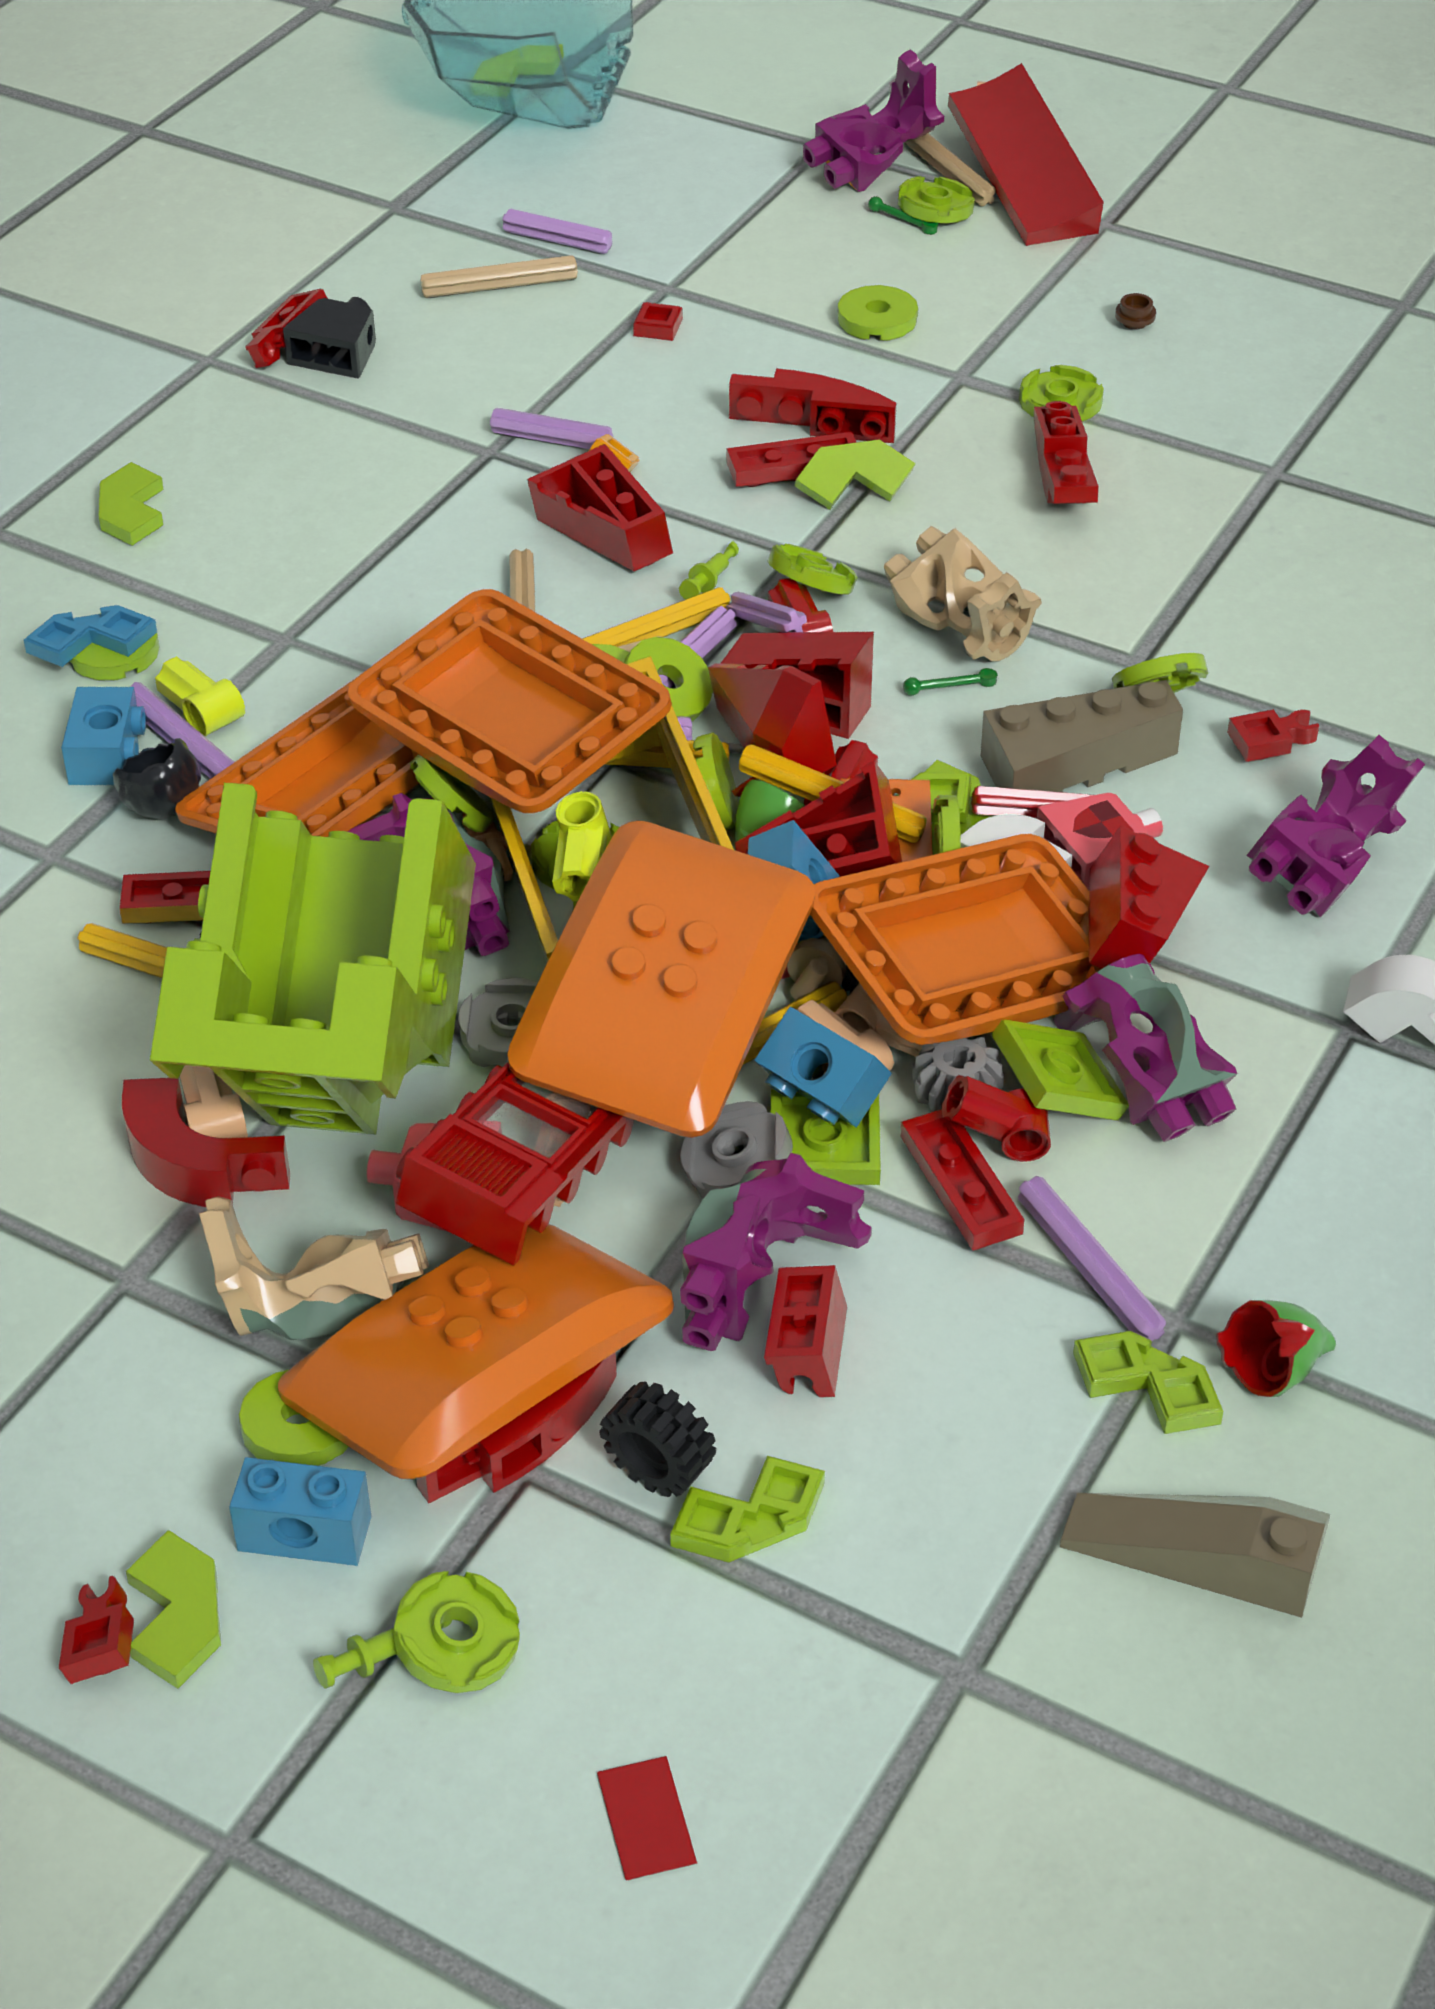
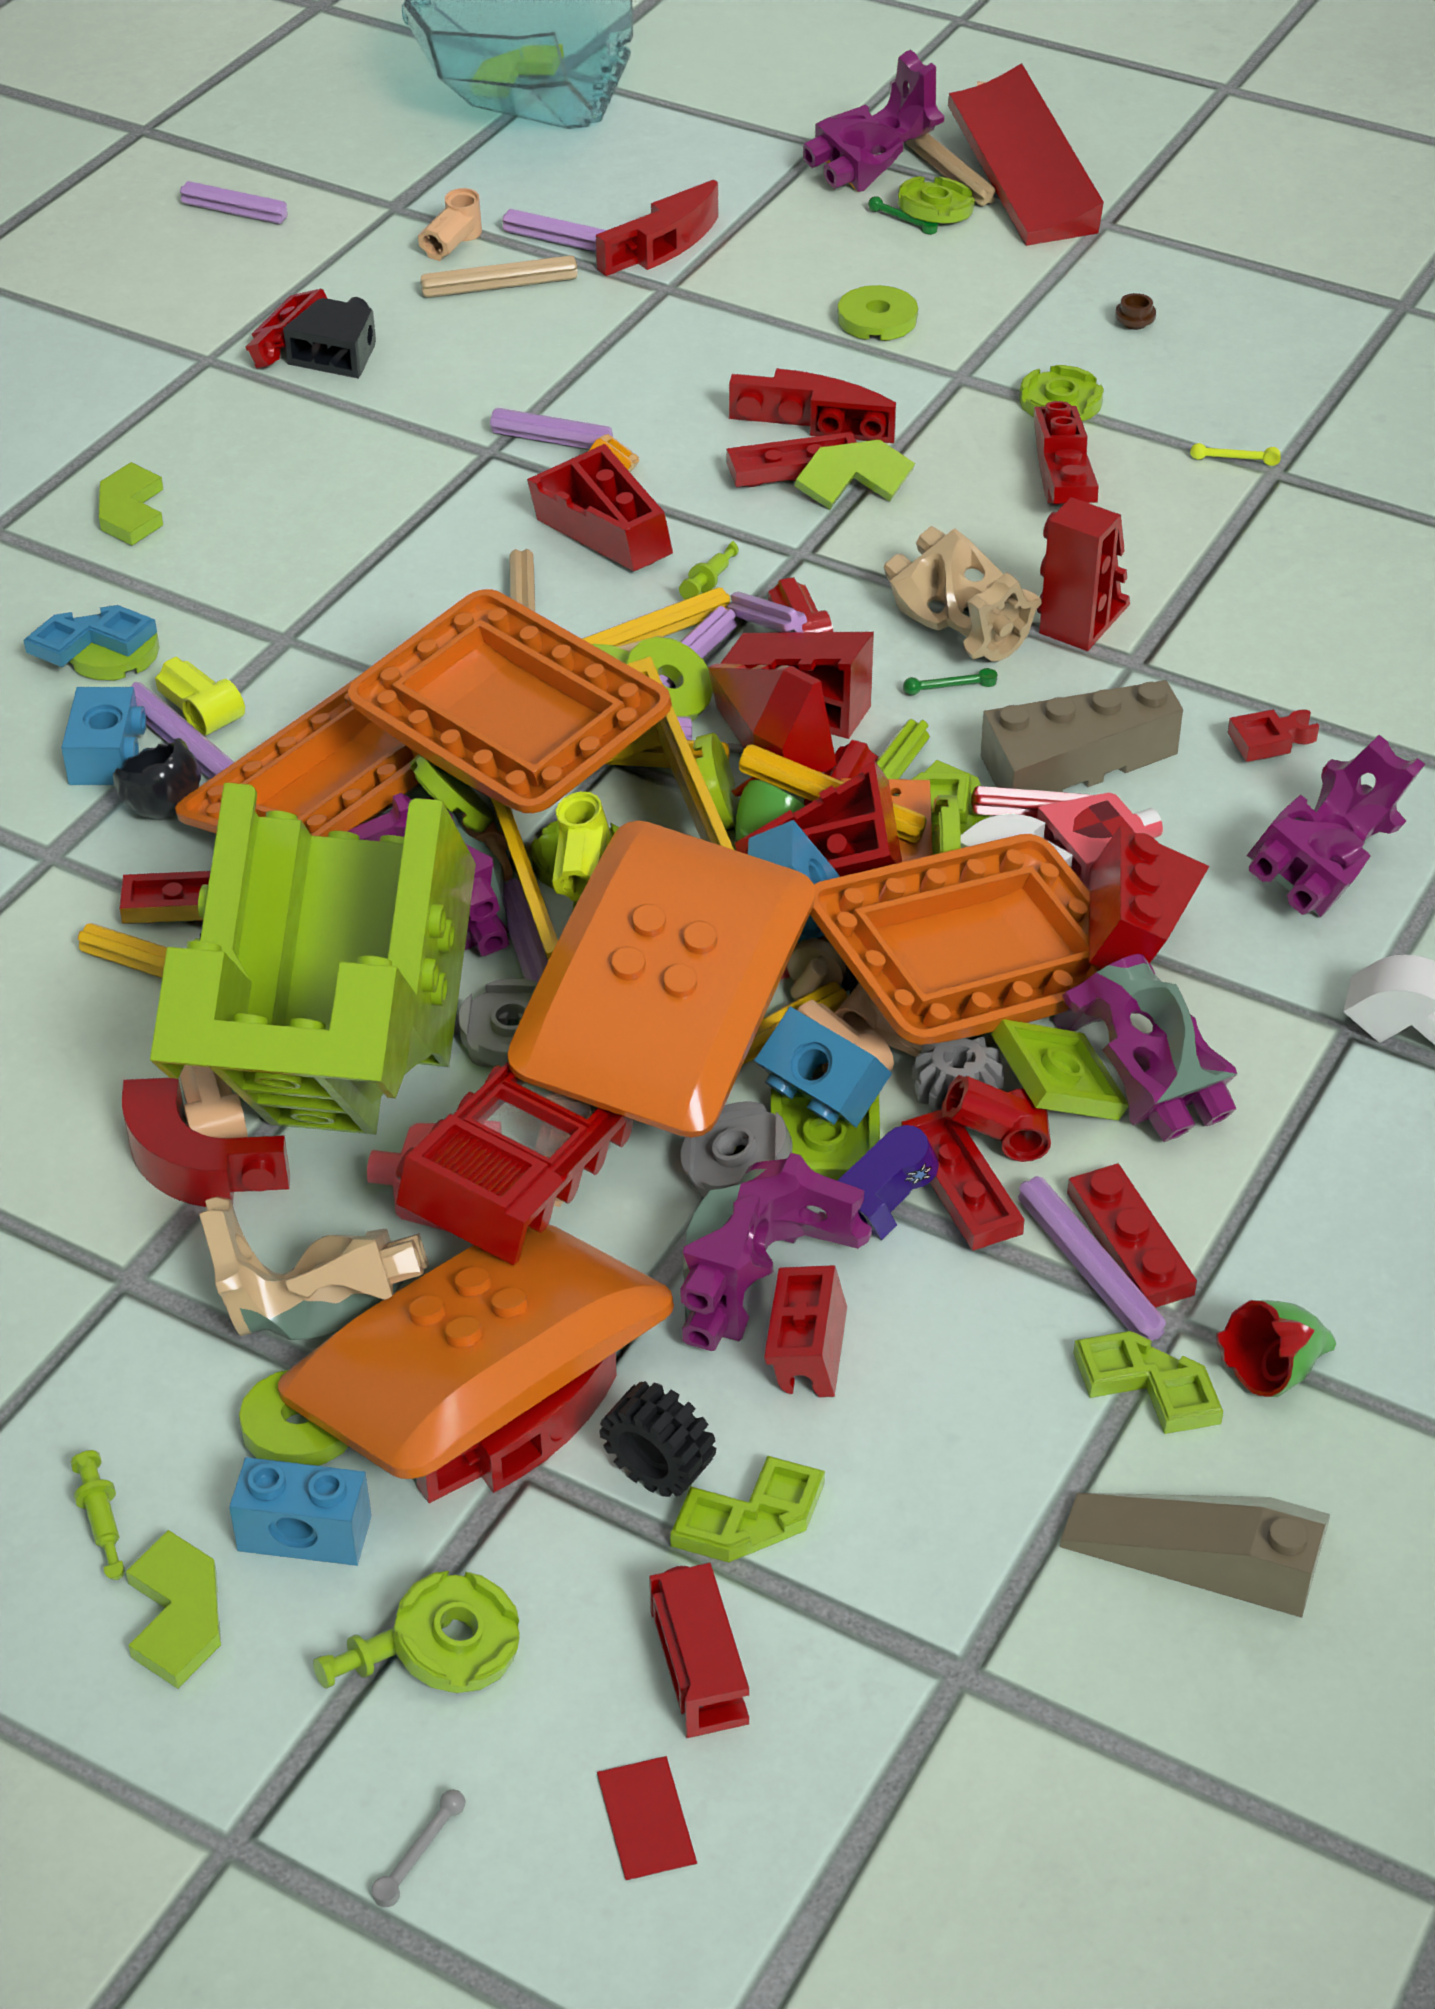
(95, 1498): none -> lime piece
(100, 1637): red plate -> none
(234, 202): none -> lavender axle
(386, 1889): none -> light grey hinge
(455, 224): none -> light nougat piece
(523, 932): none -> lavender axle
(658, 321): red tile -> none
(661, 235): none -> red slope
(699, 1649): none -> red window
(812, 569): lime tile -> none
(889, 1174): none -> dark purple leg
(903, 749): none -> lime axle
(1081, 574): none -> red wedge
(1131, 1234): none -> red plate
(1178, 669): lime tile -> none
(1270, 456): none -> neon yellow hinge

